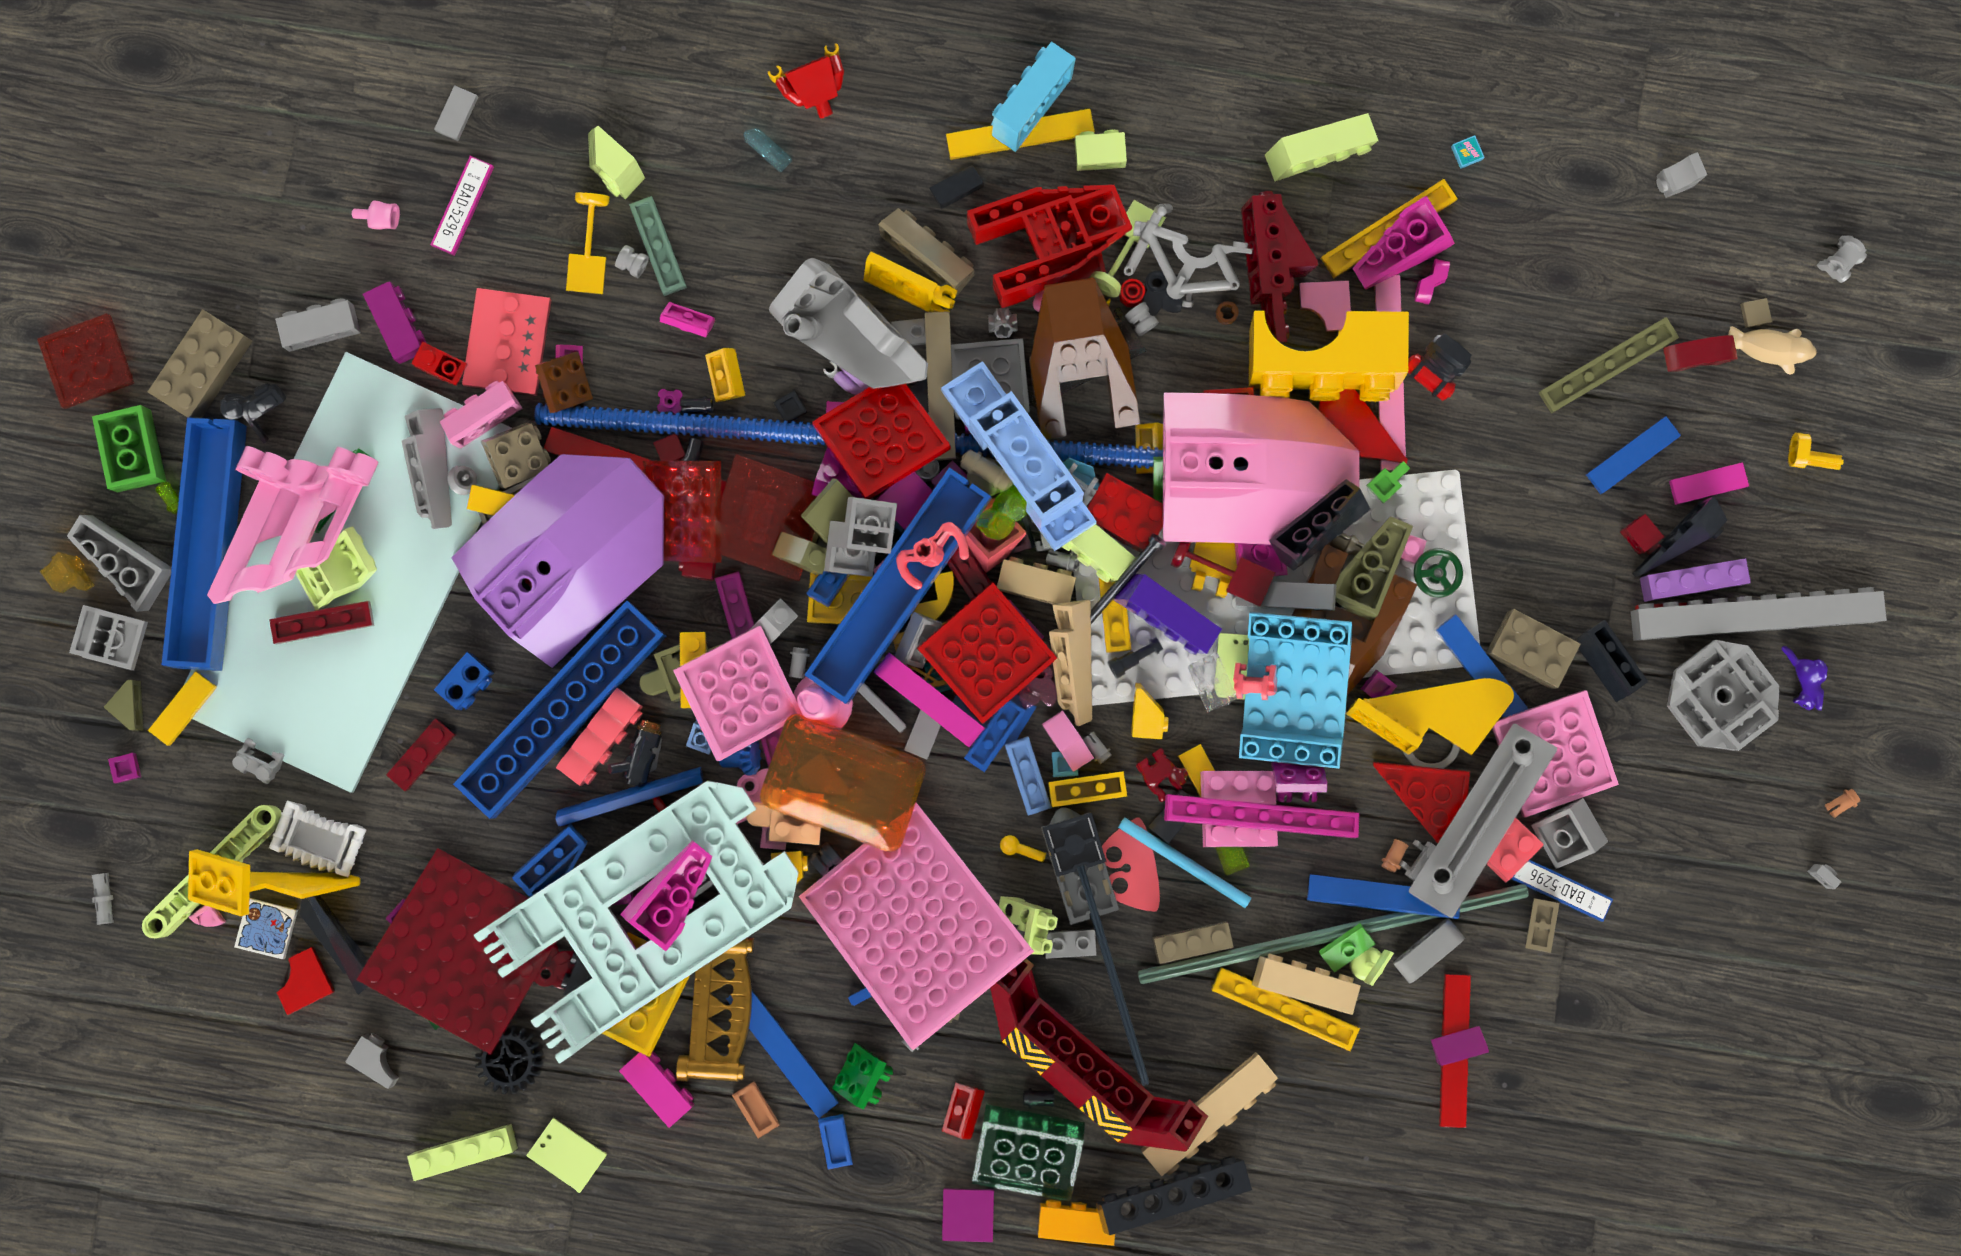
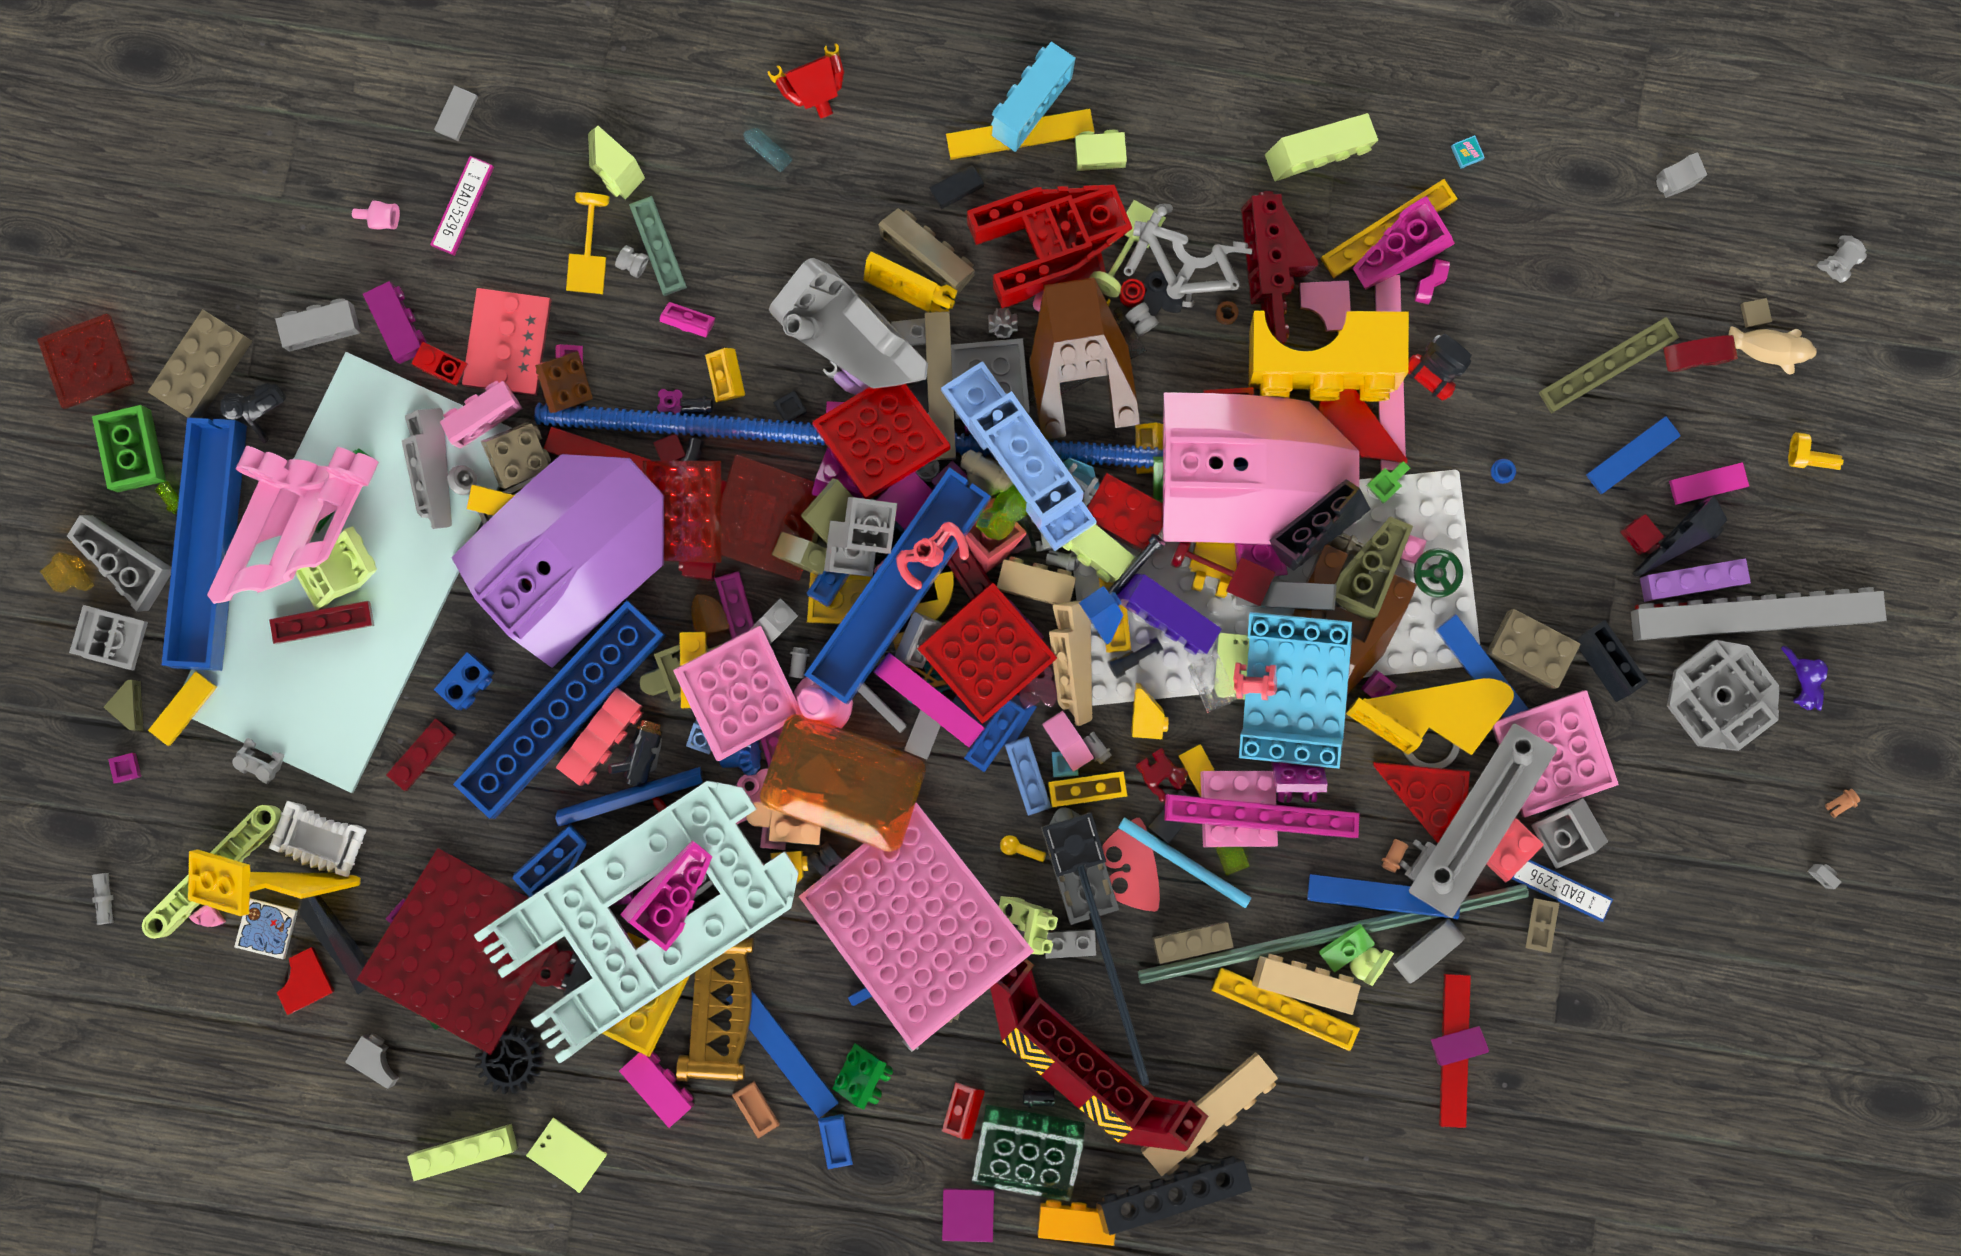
(708, 615): none -> clear orange brick
(1103, 612): none -> blue slope
(1503, 471): none -> blue plate

